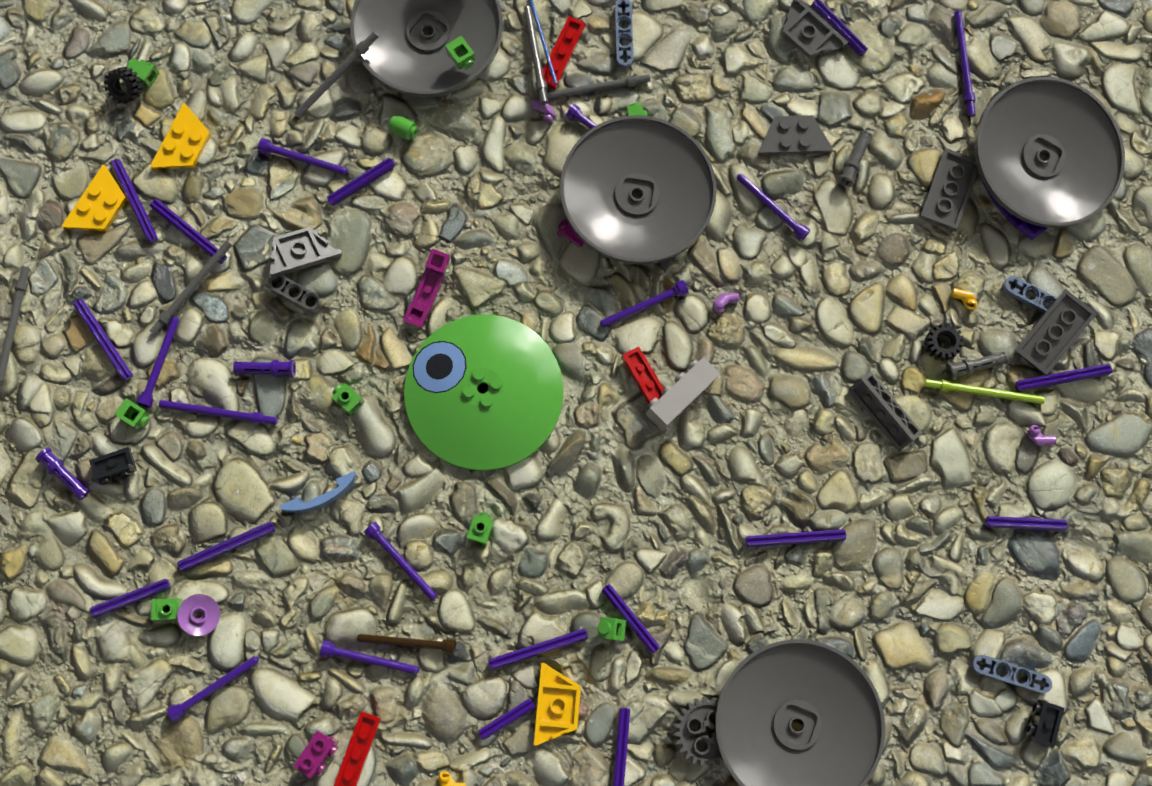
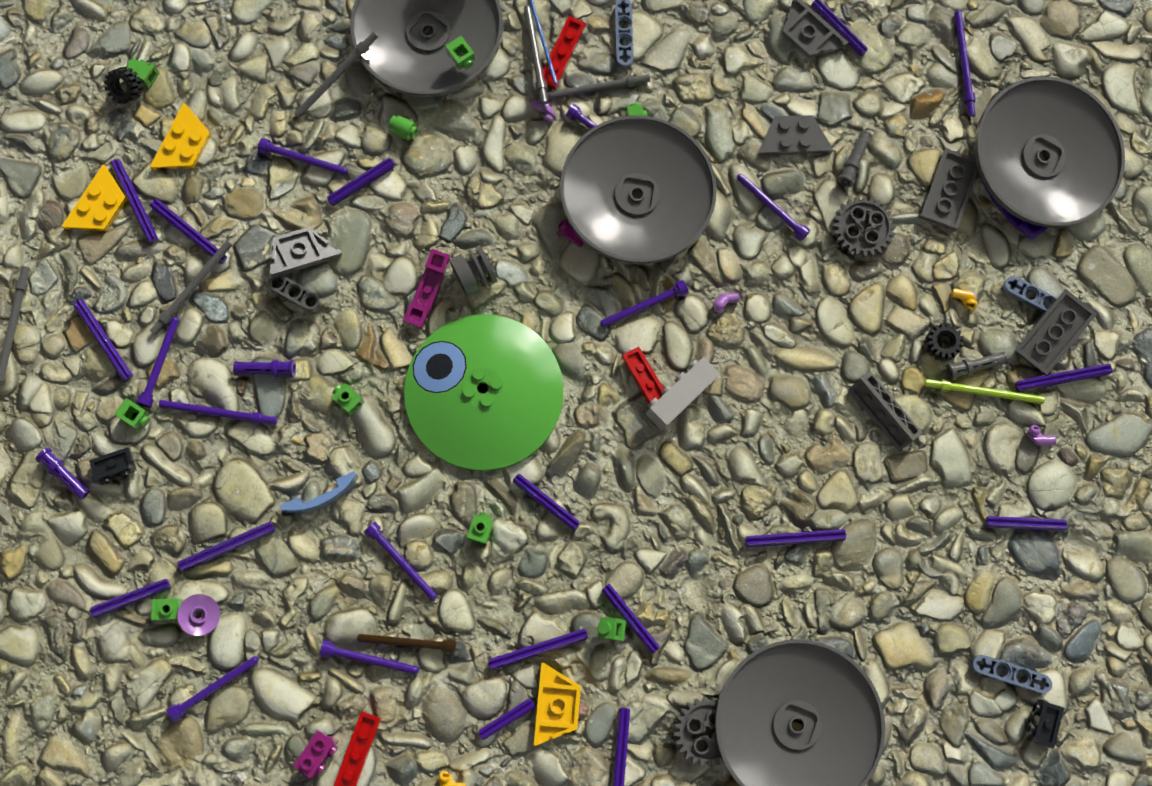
(473, 270): none -> dark grey wheel
(546, 502): none -> dark purple axle
(880, 232): none -> dark grey gear

